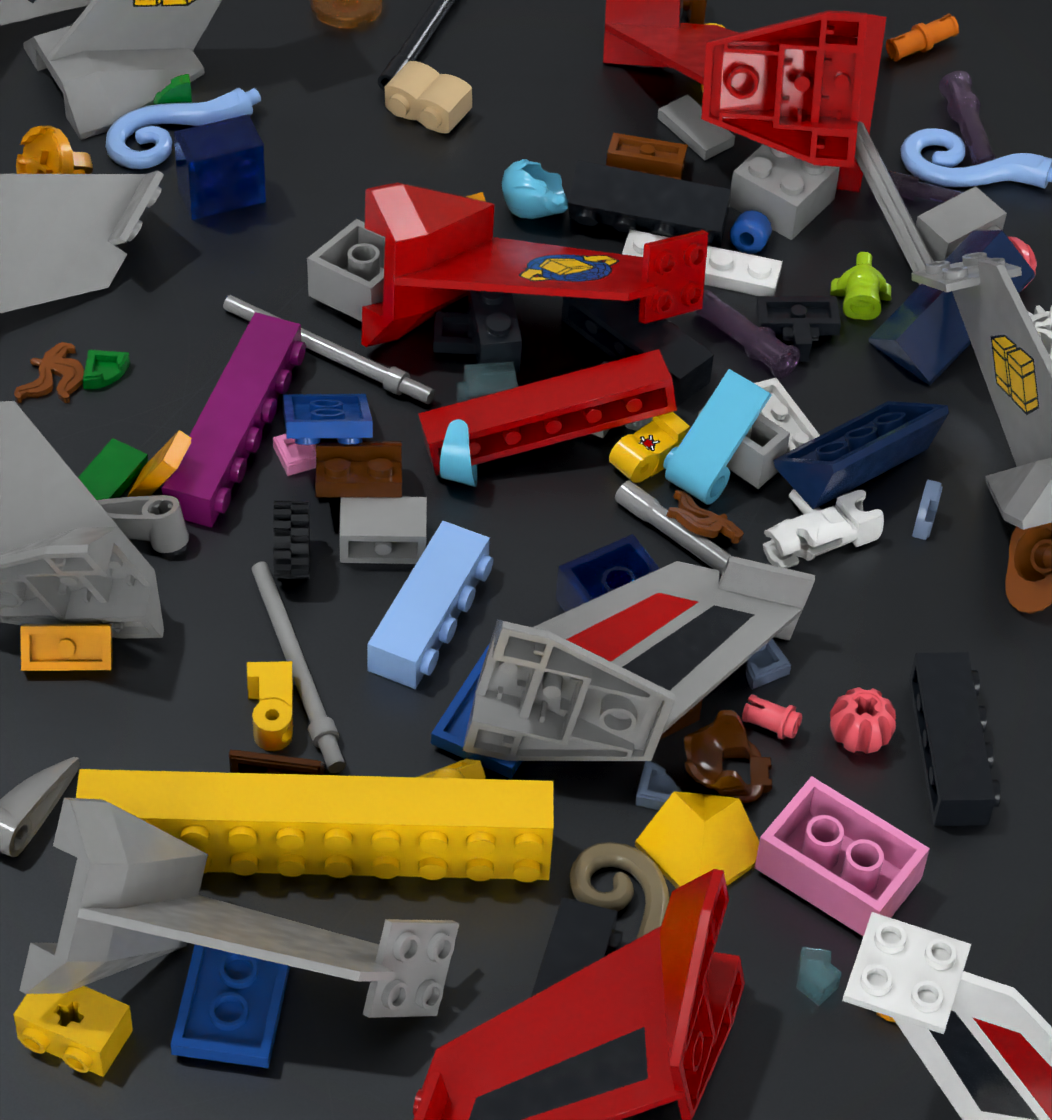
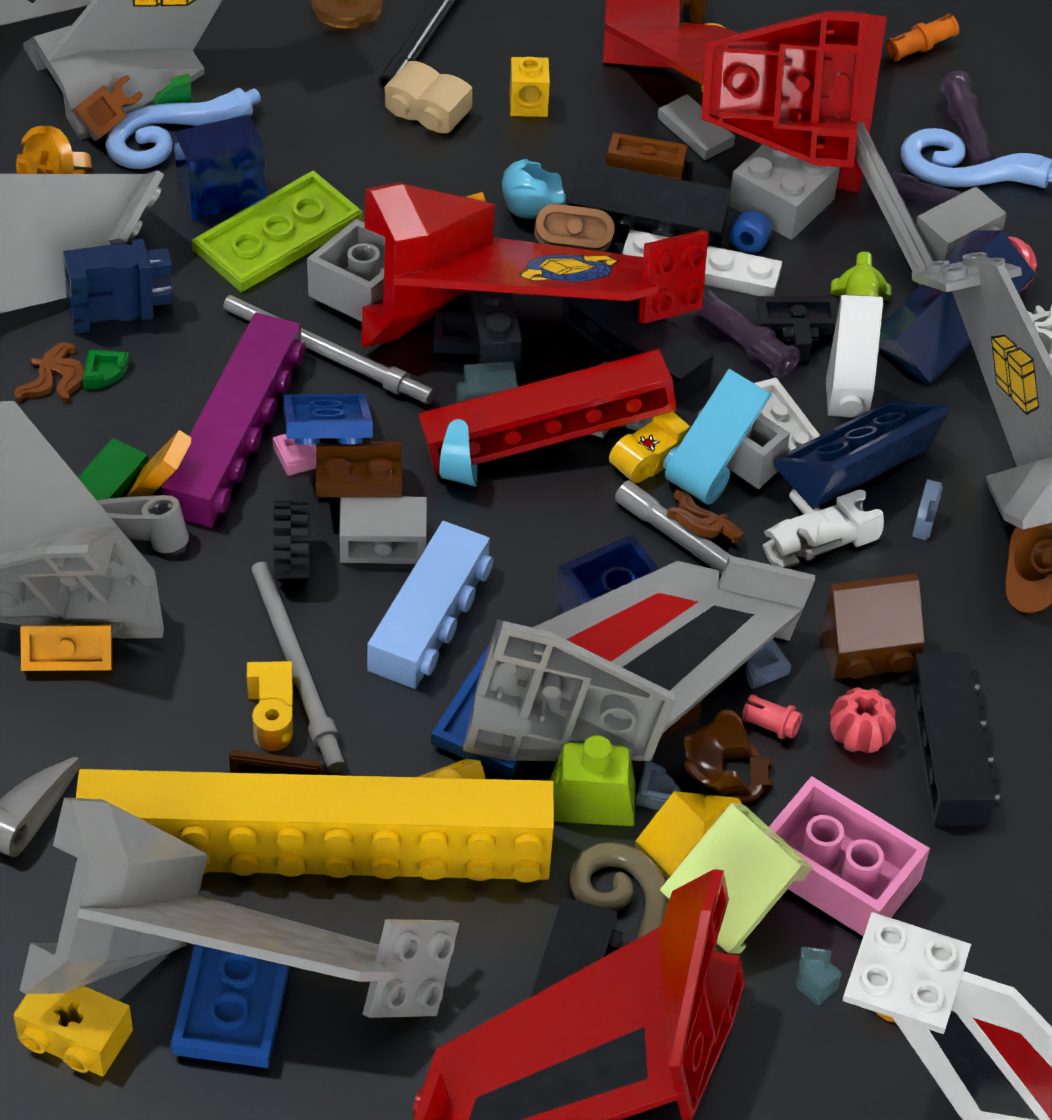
(103, 110): none -> dark orange plate
(115, 283): none -> dark blue hips
(276, 231): none -> lime tile
(529, 86): none -> yellow brick
(574, 227): none -> medium nougat brick
(594, 783): none -> lime torso
(755, 868): none -> yellowish green panel
(854, 356): none -> white slope
(873, 626): none -> slope

